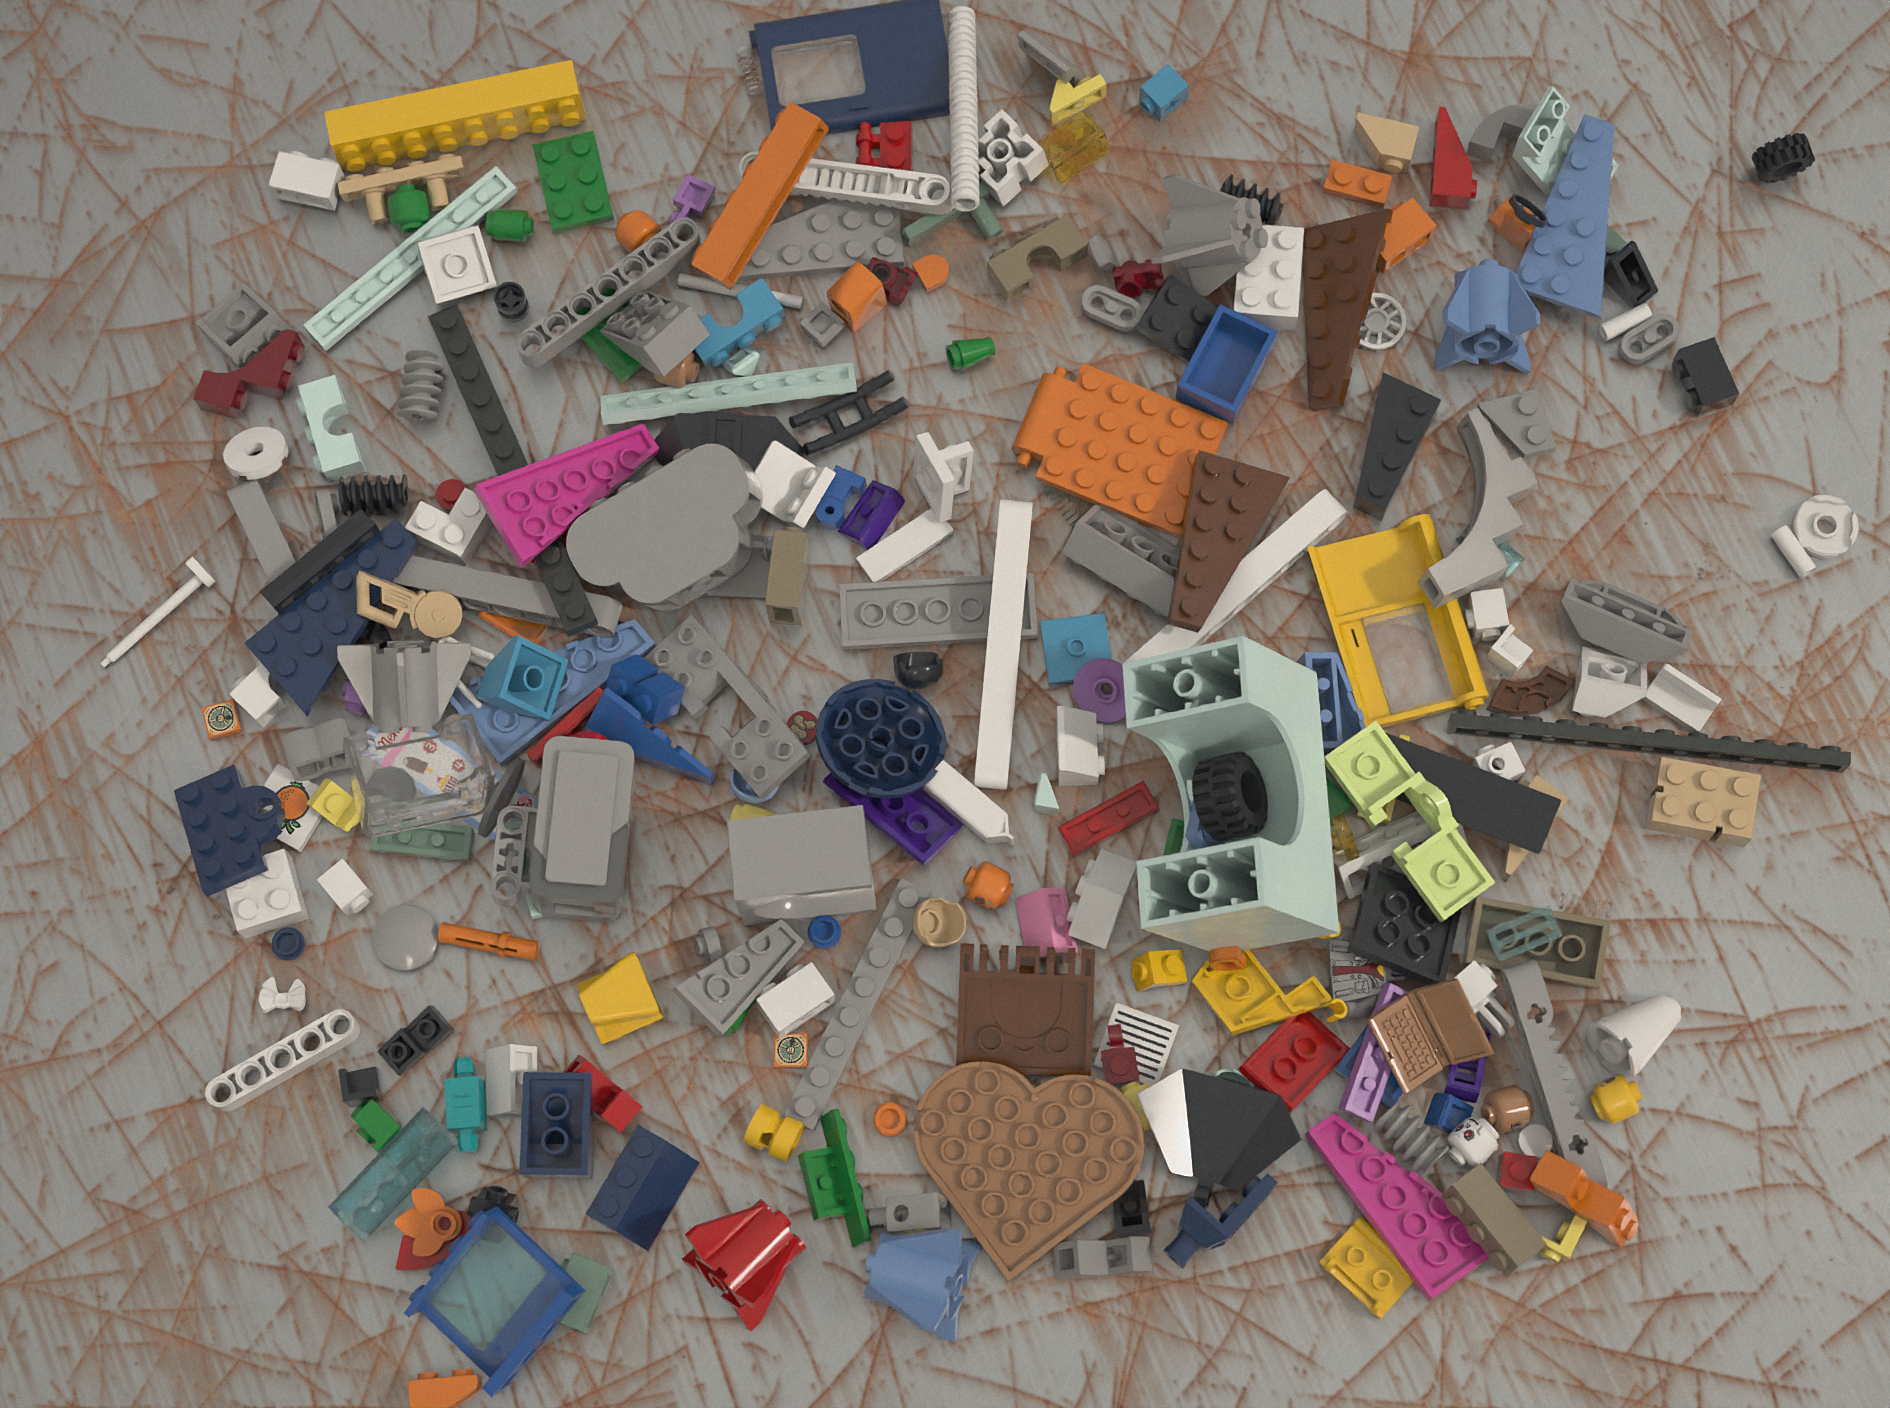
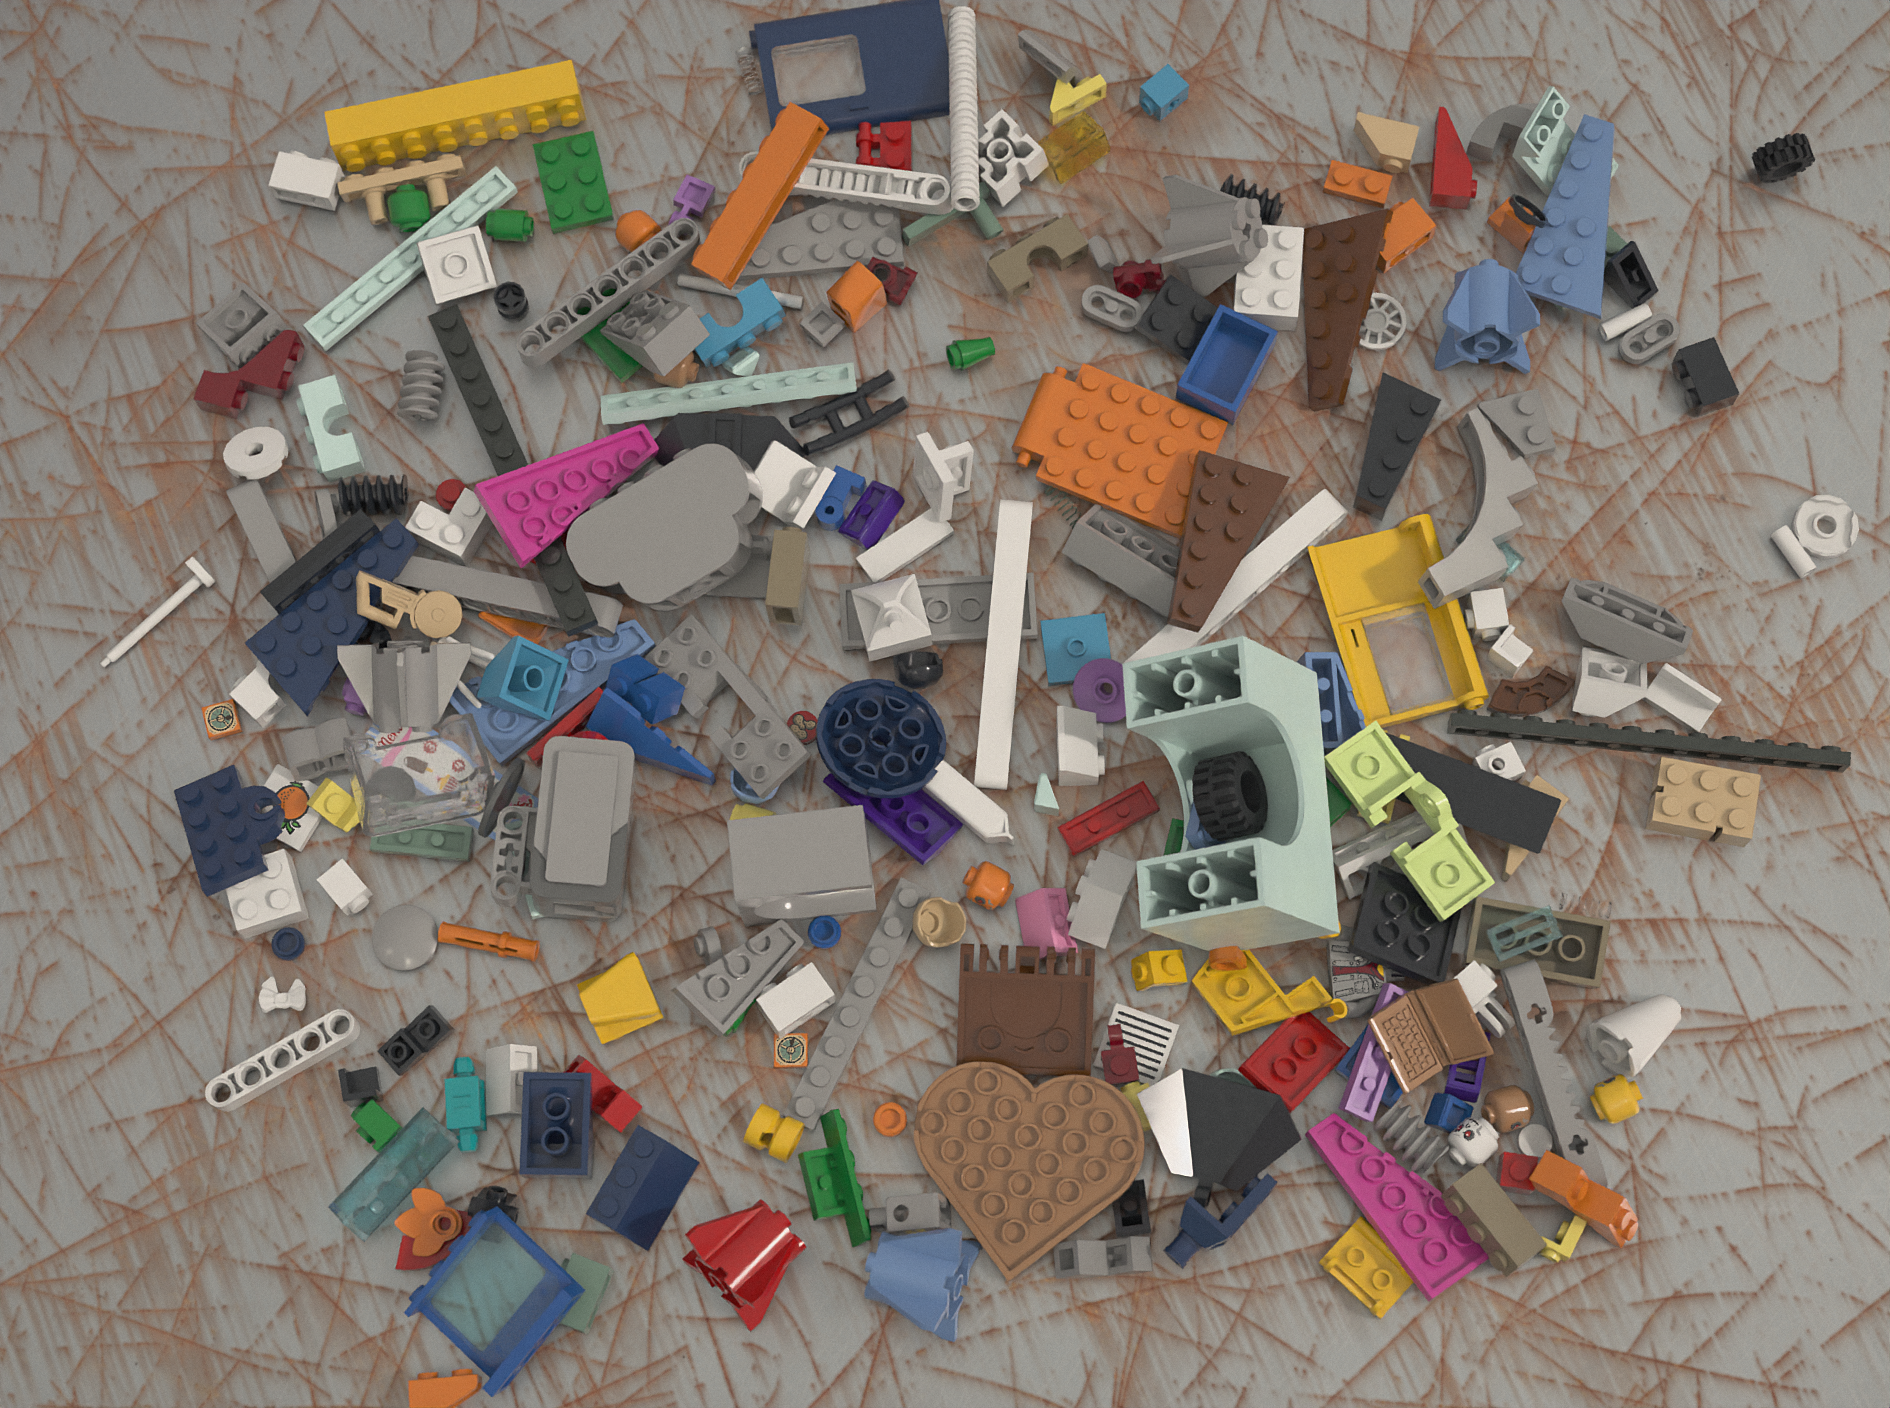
(892, 617): none -> white piece
(932, 271): orange tile -> none
(1343, 838): clear yellow plate -> none

